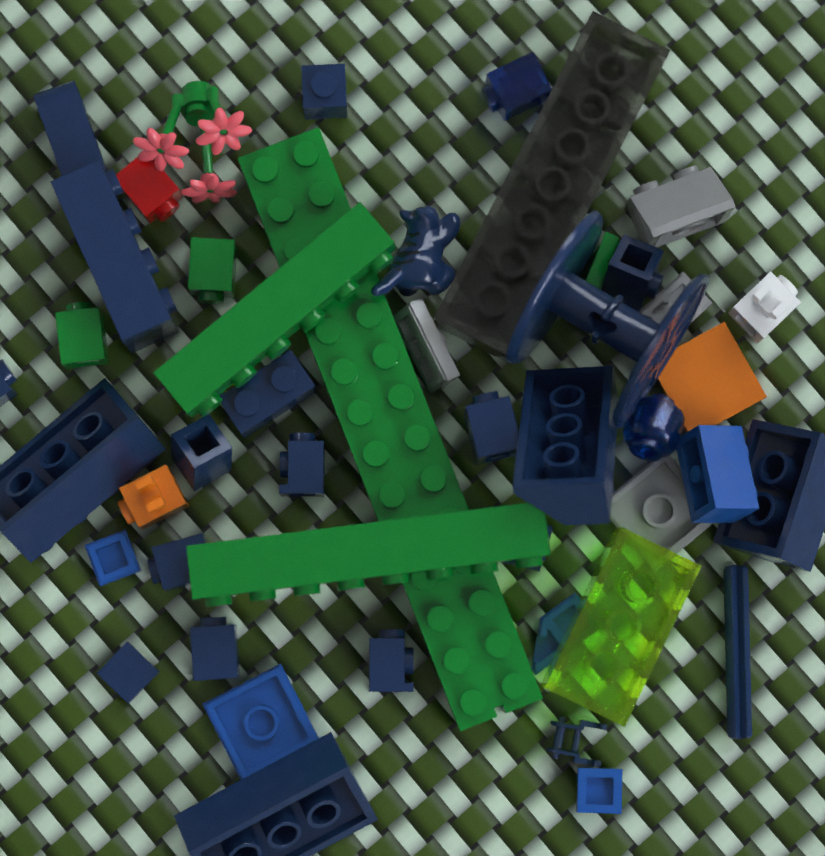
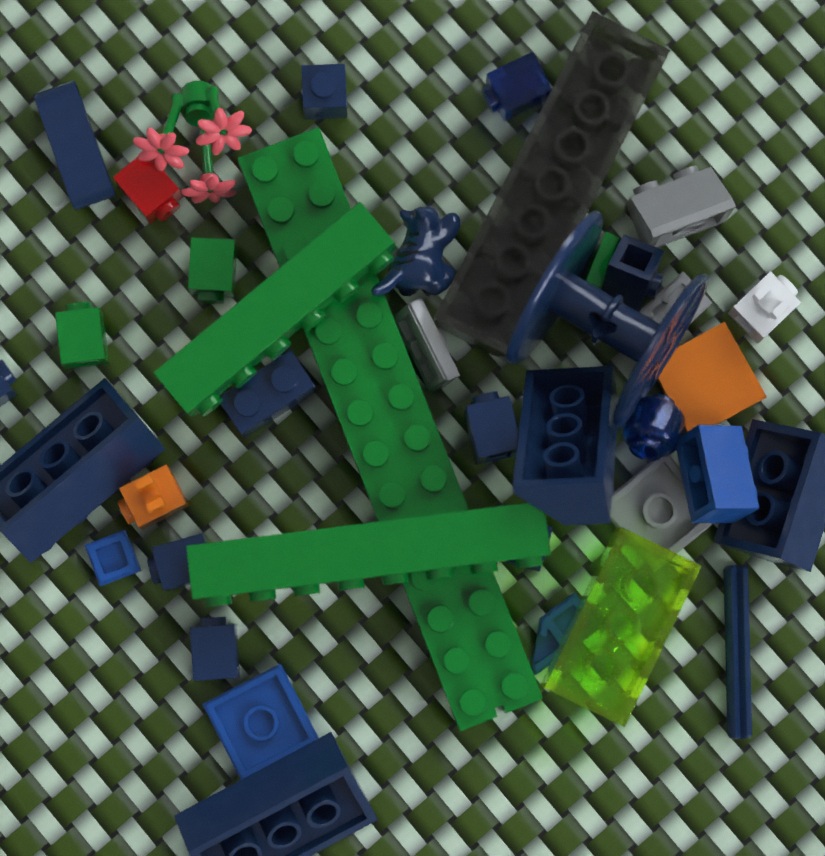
(115, 257): dark blue wedge -> none
(128, 672): dark blue tile -> none
(201, 452): dark blue brick -> none
(303, 466): dark blue brick -> none
(390, 662): dark blue brick -> none
(559, 735): dark blue piece -> none
(599, 790): blue plate -> none

